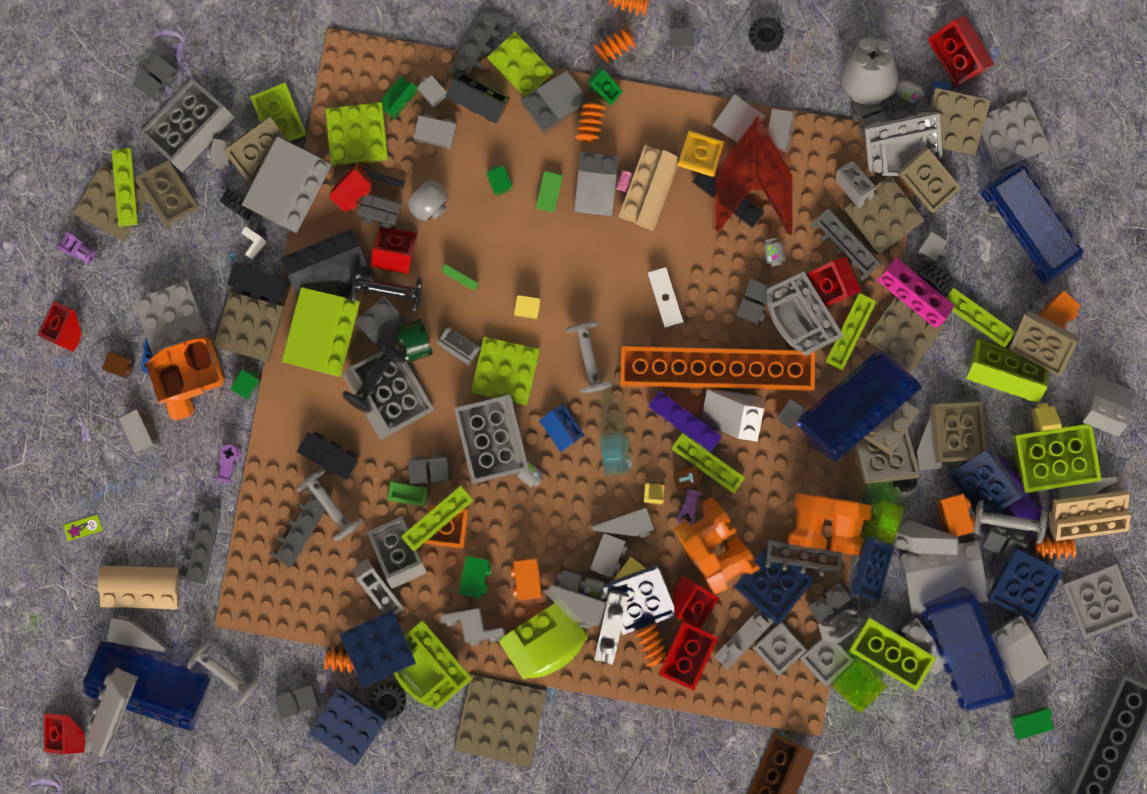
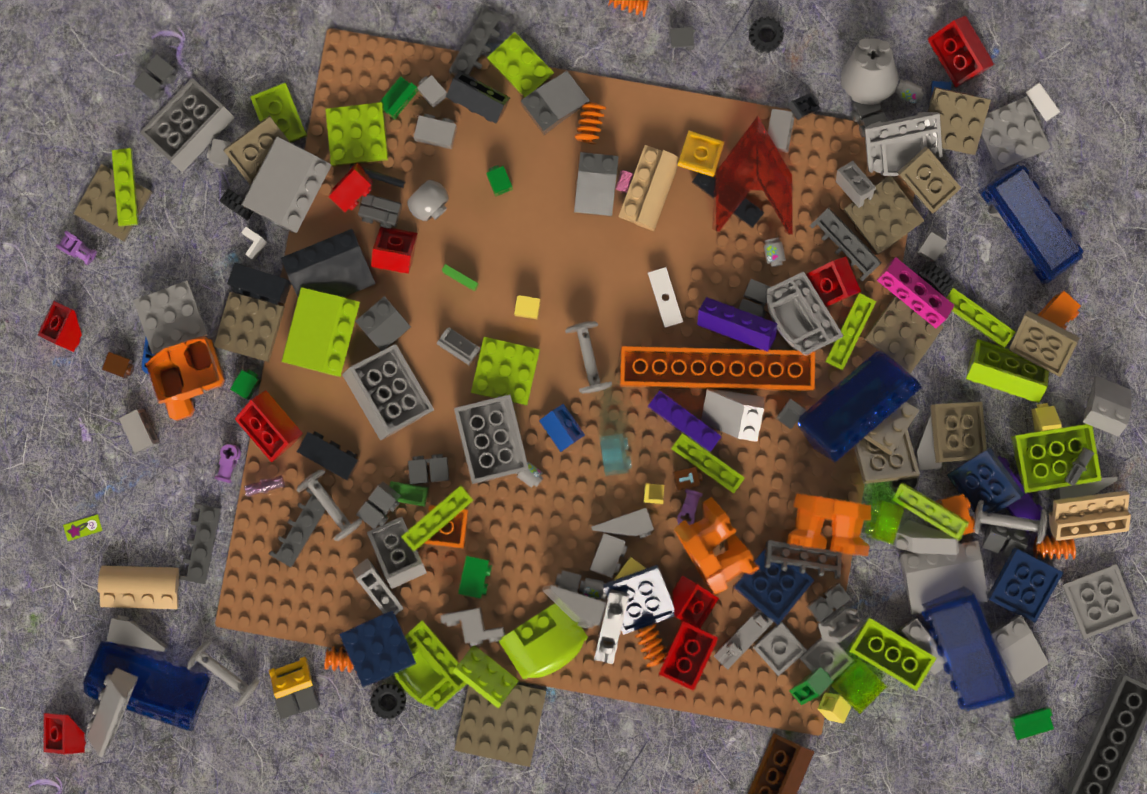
(166, 193): dark tan plate -> none
(264, 486): none -> pin
(268, 425): none -> red slope
(291, 682): none -> yellow plate
(347, 726): dark blue plate -> none
(373, 377): black hose -> none
(378, 506): none -> dark grey piece
(386, 289): black hose -> none
(415, 340): dark green brick -> none
(485, 676): none -> lime plate
(527, 579): orange brick -> none
(549, 192): bright green tile -> none
(604, 86): green slope -> none
(614, 46): orange piece -> none
(736, 118): light grey tile -> none
(737, 324): none -> dark purple brick
(804, 106): none -> black plate
(811, 686): none -> green slope
(834, 707): none -> light yellow panel
(872, 569): dark blue plate -> none
(930, 511): none -> lime plate
(1042, 102): none -> white sticker
(1079, 466): none -> dark grey axle

